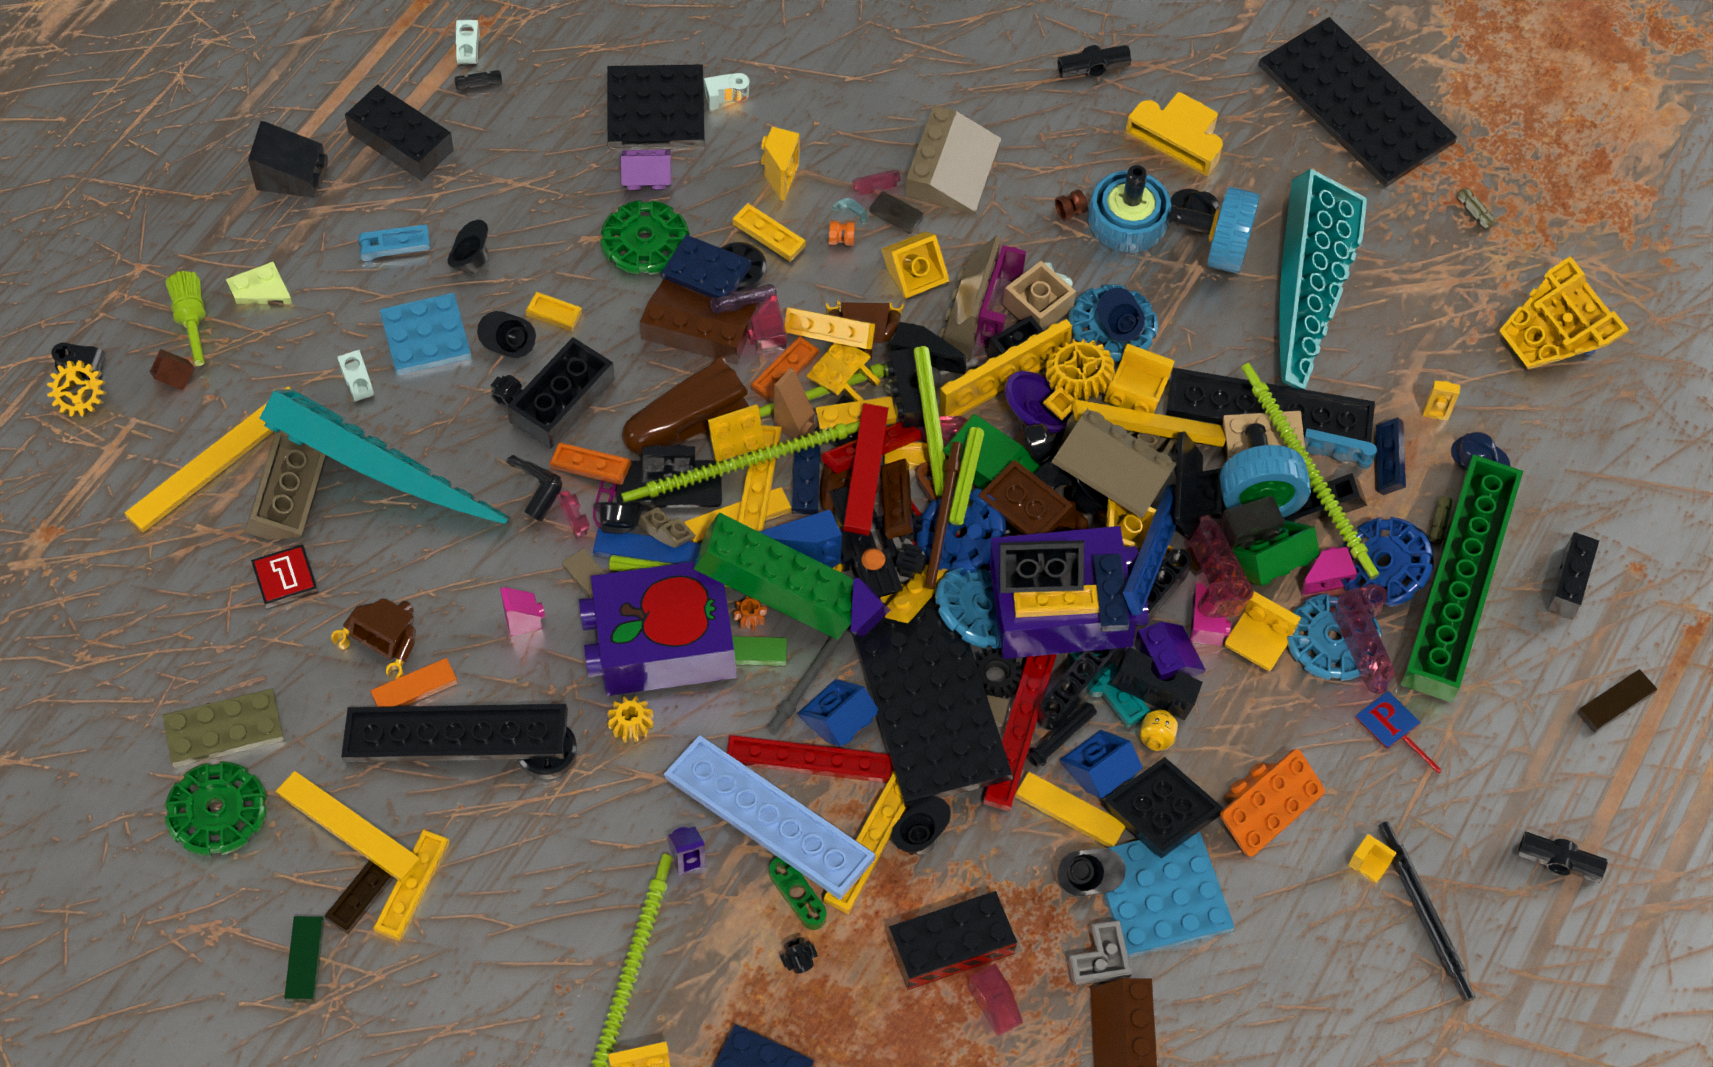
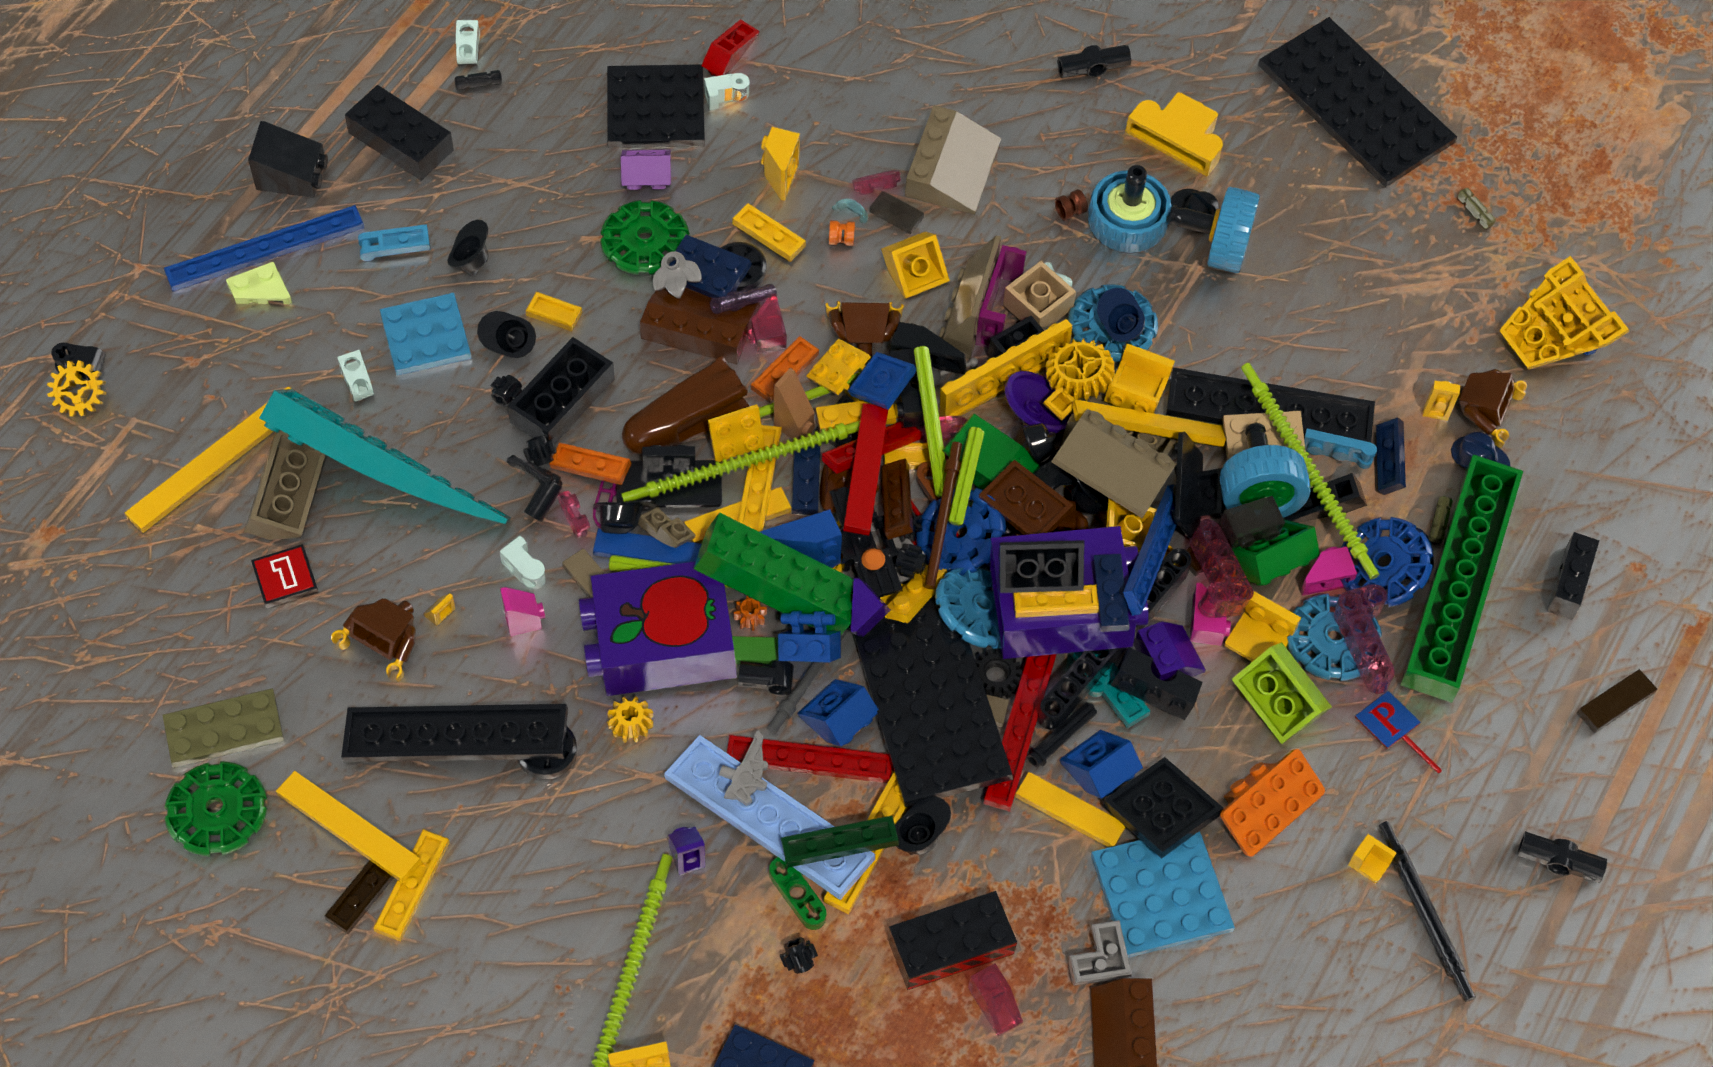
(171, 369): copper panel -> none
(188, 308): lime piece -> none
(263, 248): none -> blue tile
(304, 959): dark green tile -> none
(415, 685): orange tile -> none
(440, 609): none -> yellow slope
(522, 565): none -> light aqua leg
(540, 450): none -> black gear
(676, 276): none -> light grey plate
(729, 48): none -> red slope
(747, 776): none -> light grey piece
(774, 677): none -> black piece
(809, 645): none -> blue brick
(829, 328): yellow plate -> none
(839, 841): none -> dark green plate
(882, 380): none -> blue plate
(1091, 872): black piece -> none
(1158, 730): yellow head -> none
(1281, 692): none -> lime slope
(1319, 246): teal wedge -> none
(1487, 399): none -> reddish brown torso

